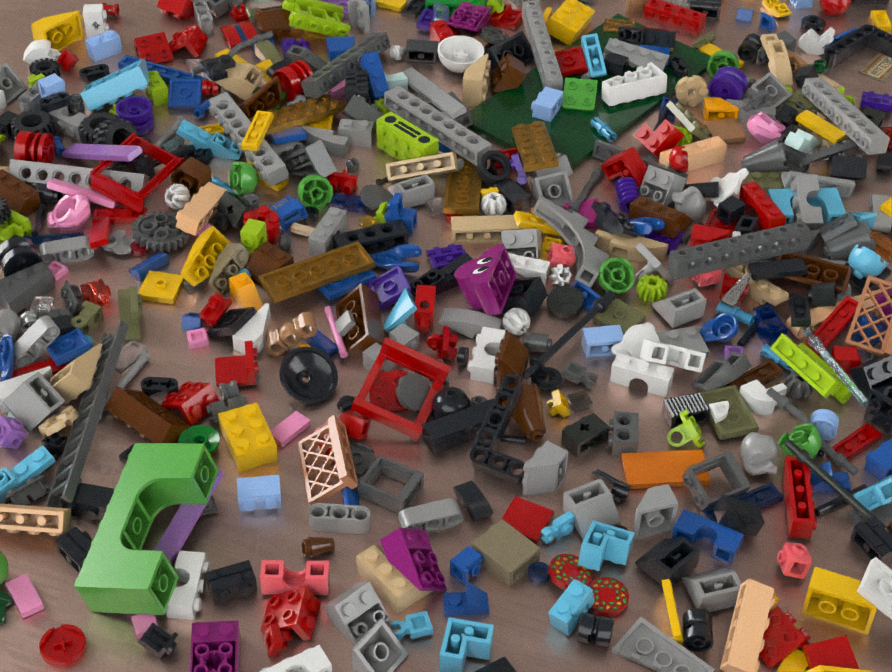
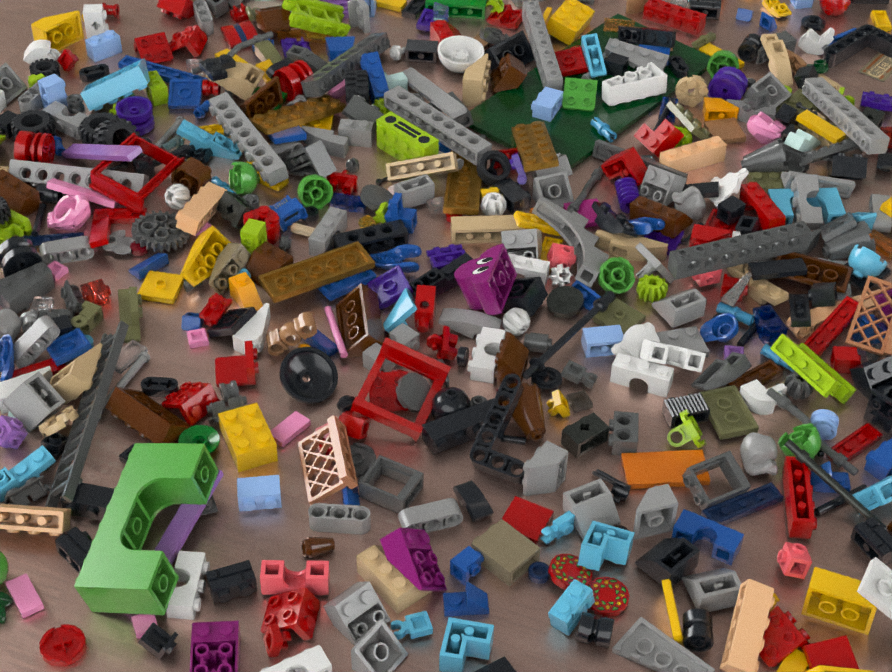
(54, 101): black beam -> none
(221, 221): black tile -> none
(257, 131): yellow tile -> none
(345, 323): light grey tile -> none
(470, 17): magenta slope -> none
(679, 159): red hair -> none
(719, 410): white tile -> none
(738, 515): black brick -> none
(816, 344): clear light blue bar -> none

